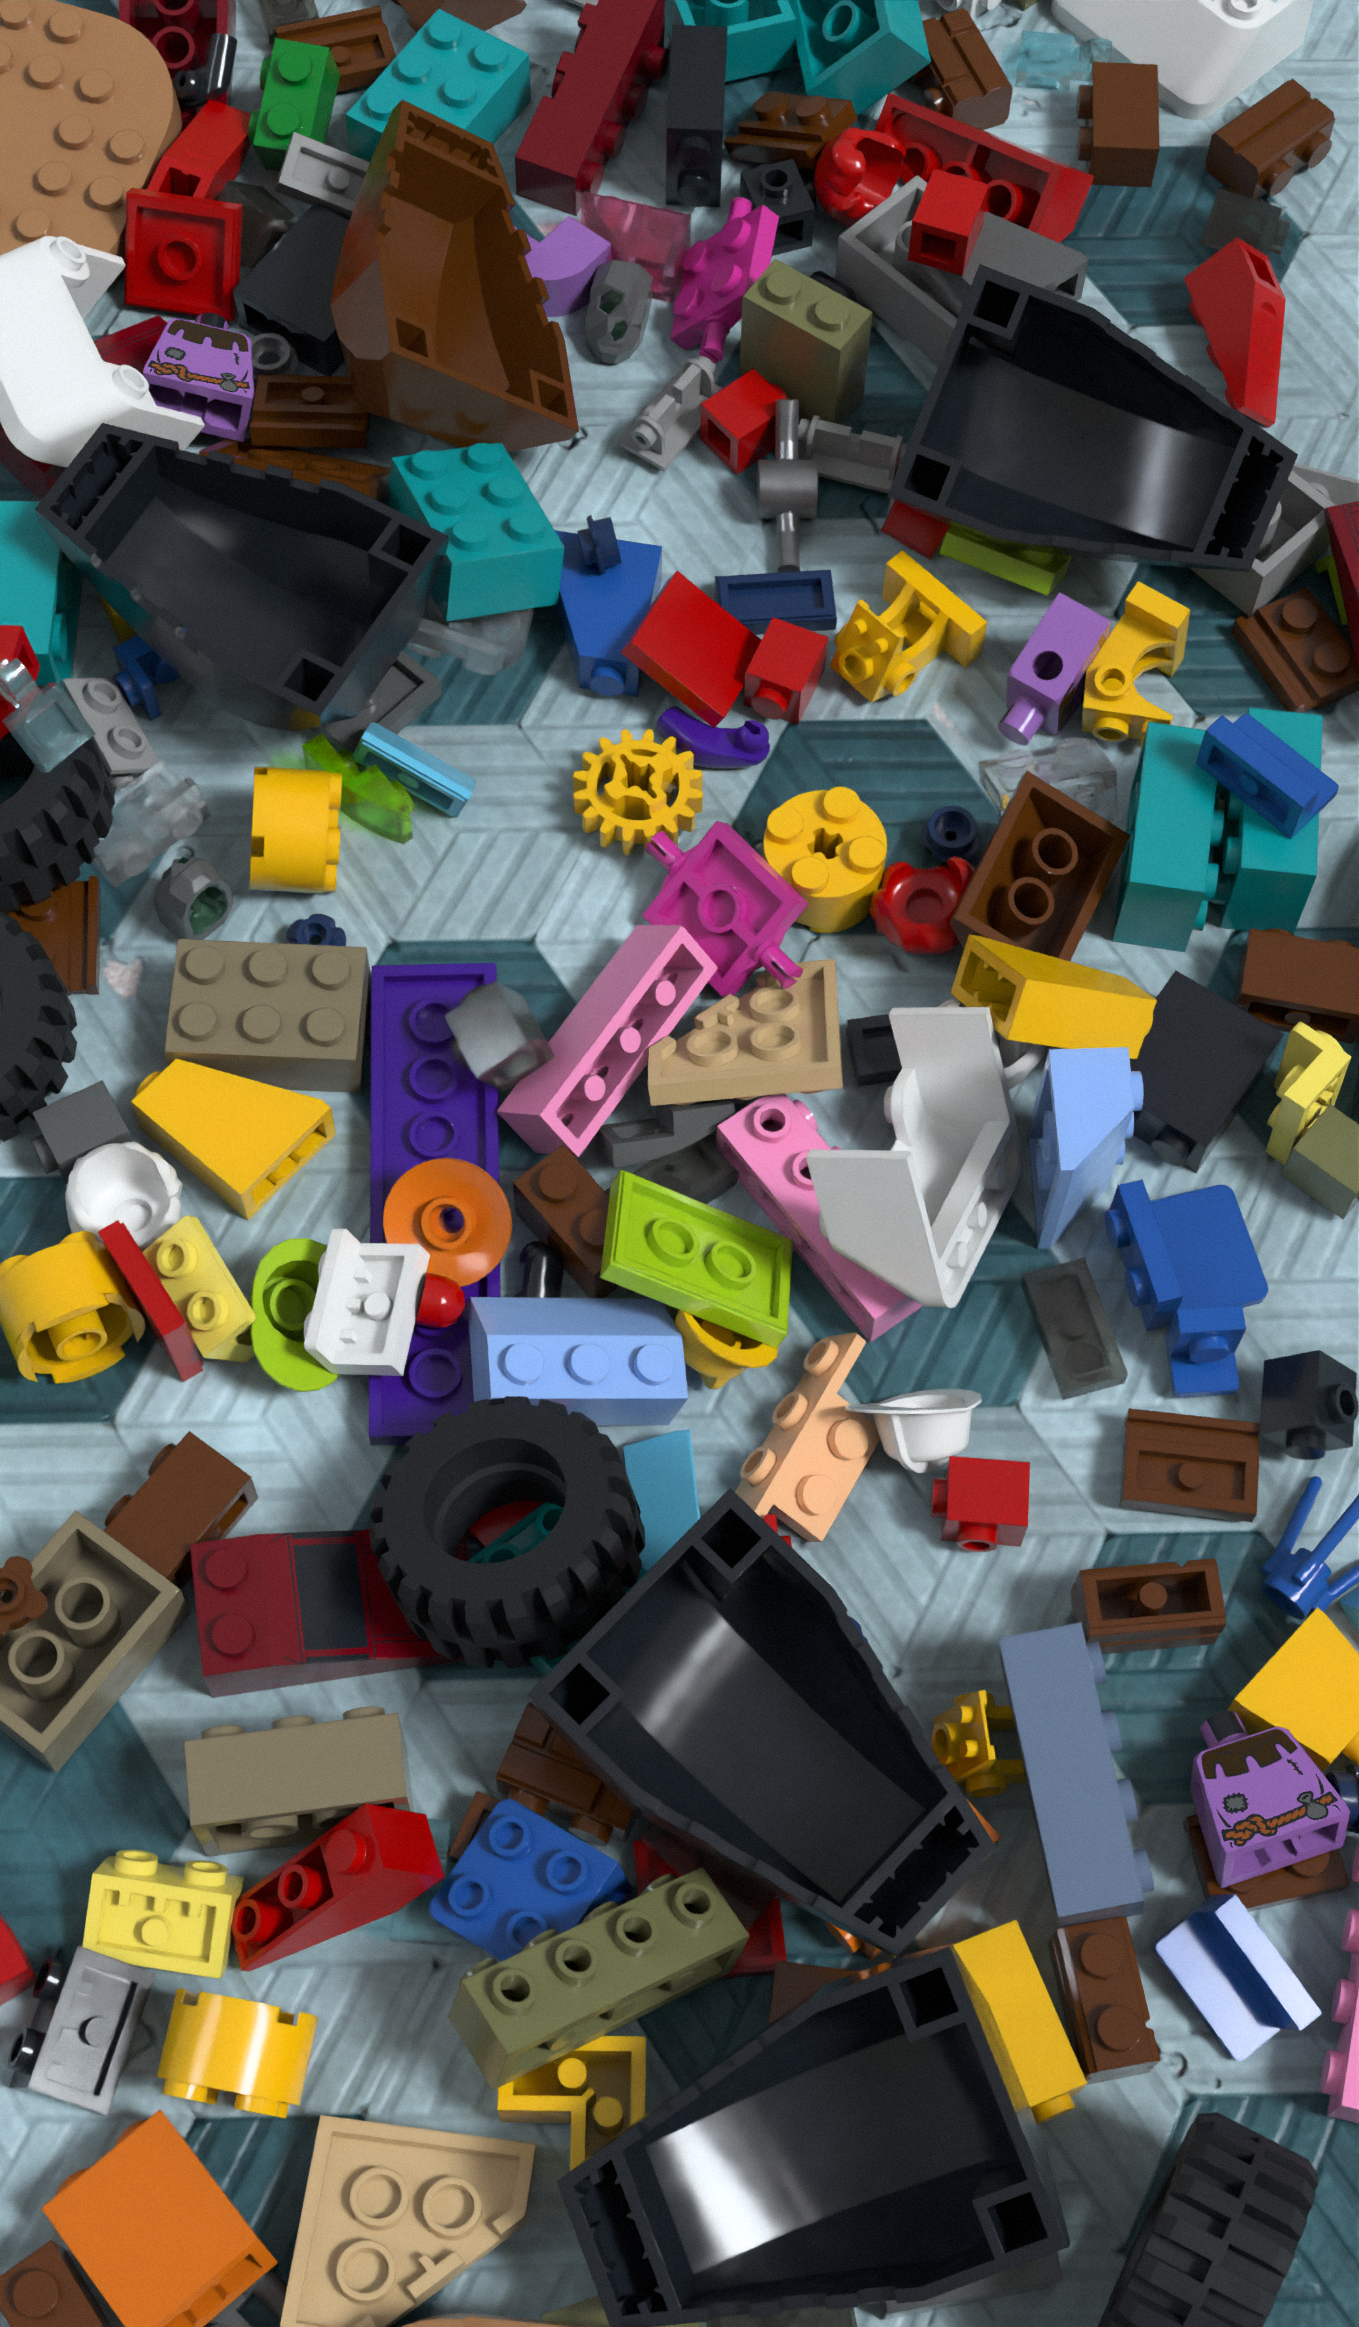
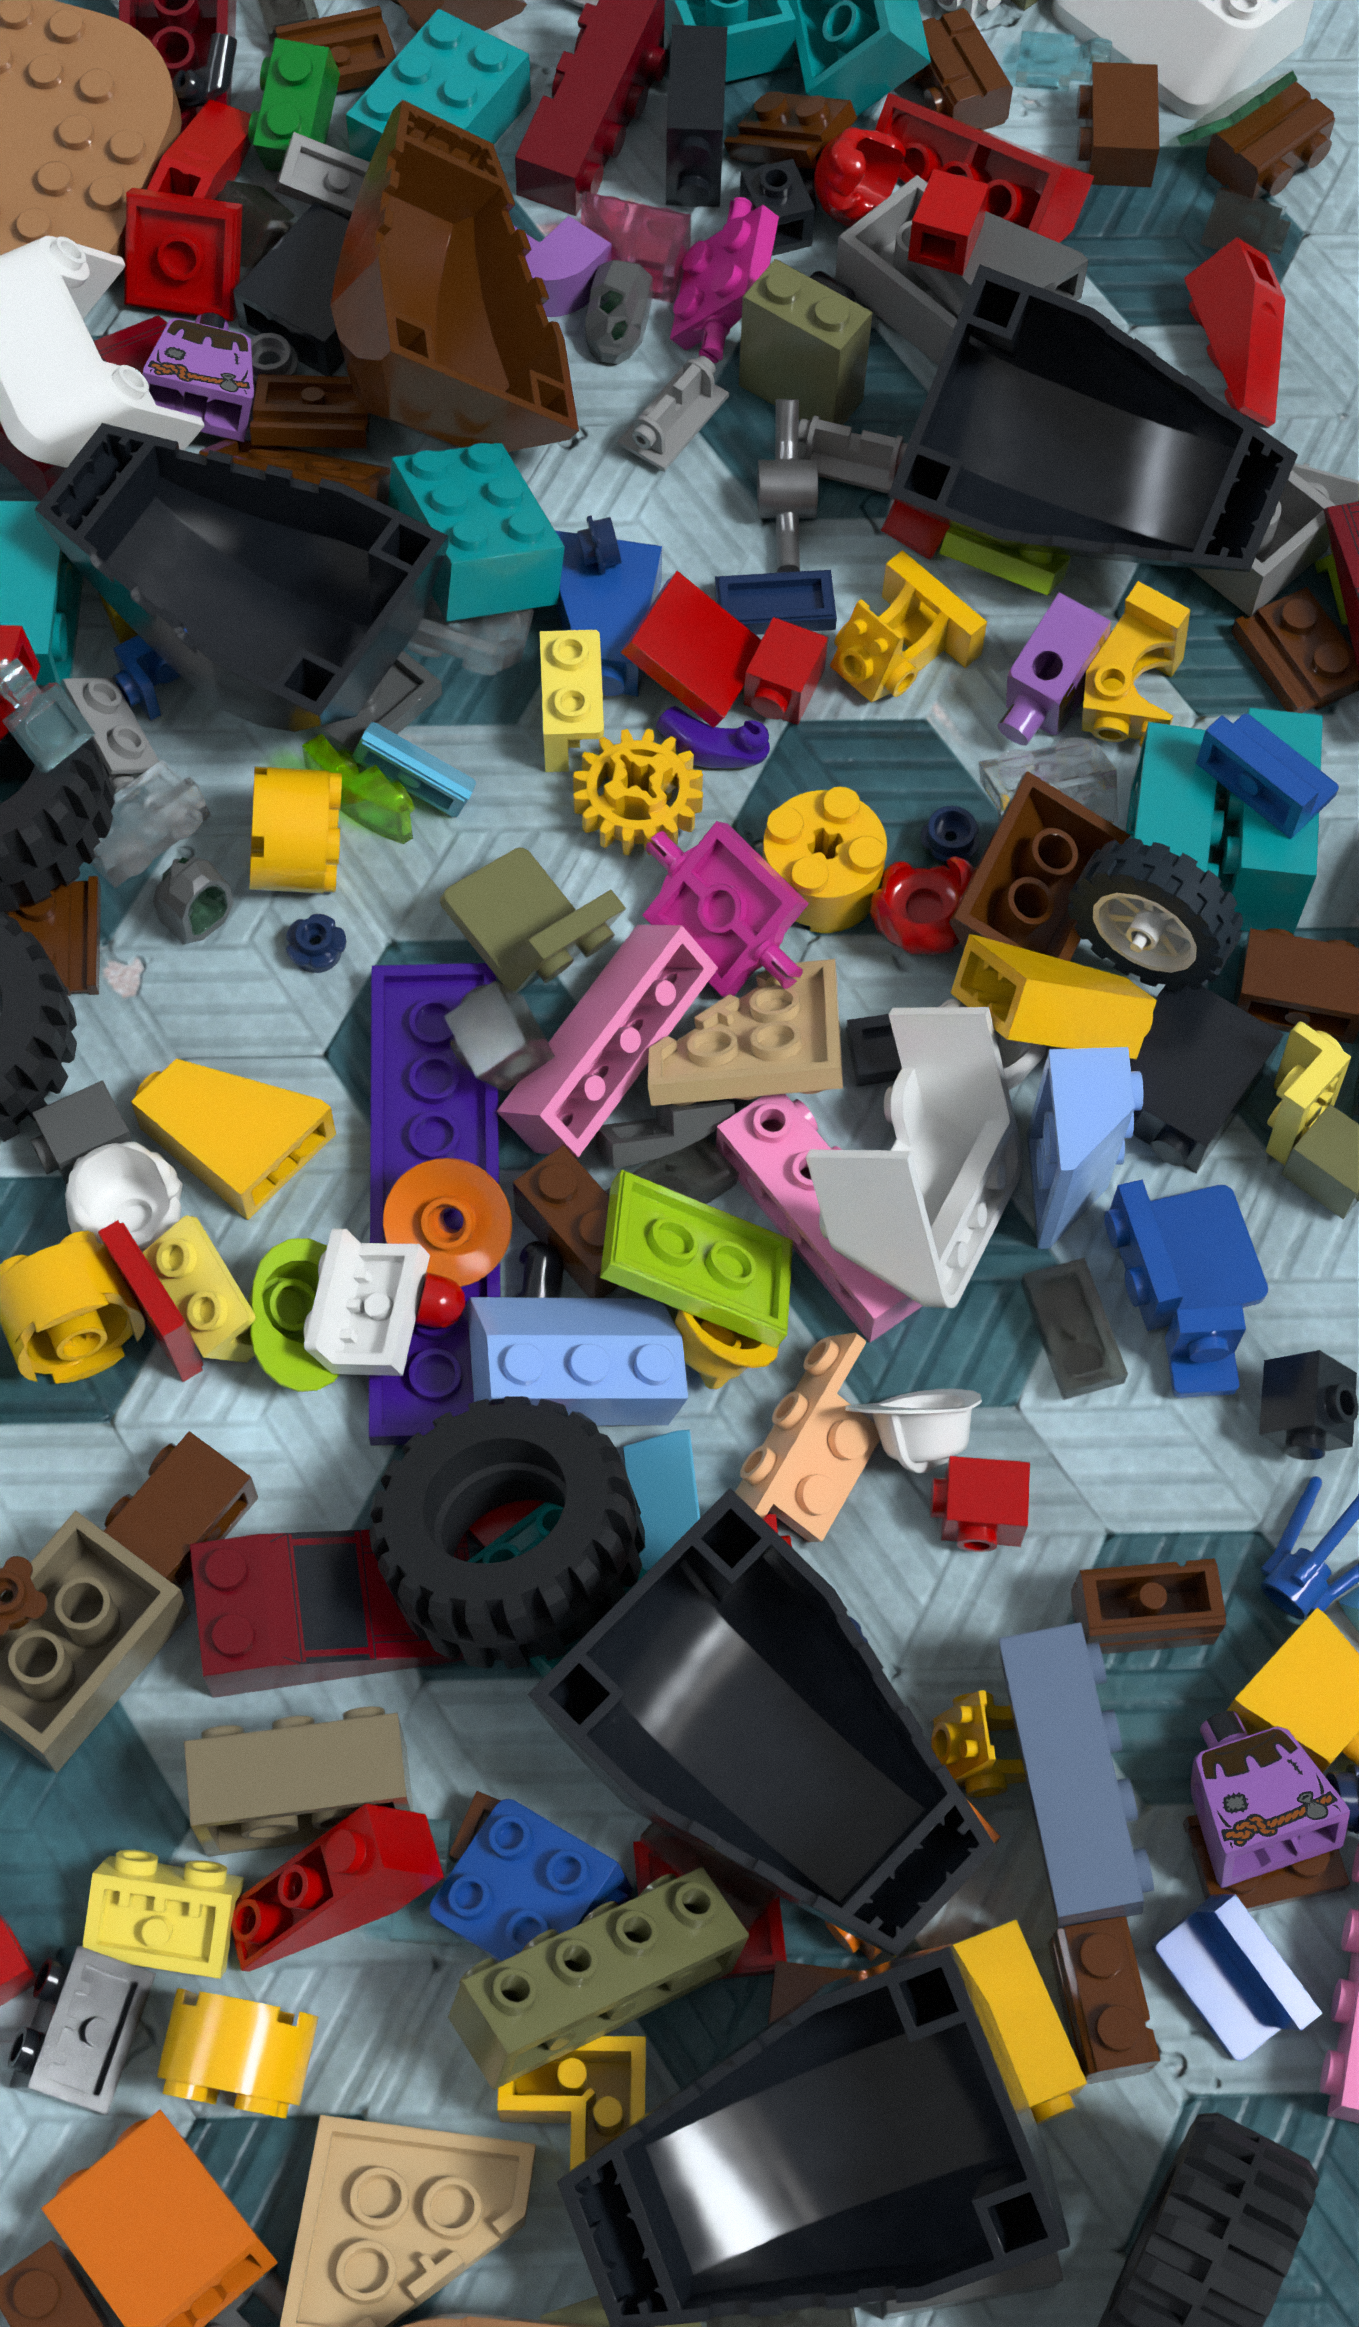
(272, 1012): dark tan brick -> none
(525, 921): none -> olive bracket
(550, 1777): reddish brown brick -> none
(570, 693): none -> light yellow bracket
(741, 421): red brick -> none
(1155, 914): none -> black wheel
(1190, 1465): reddish brown plate -> none
(1237, 108): none -> clear green piece

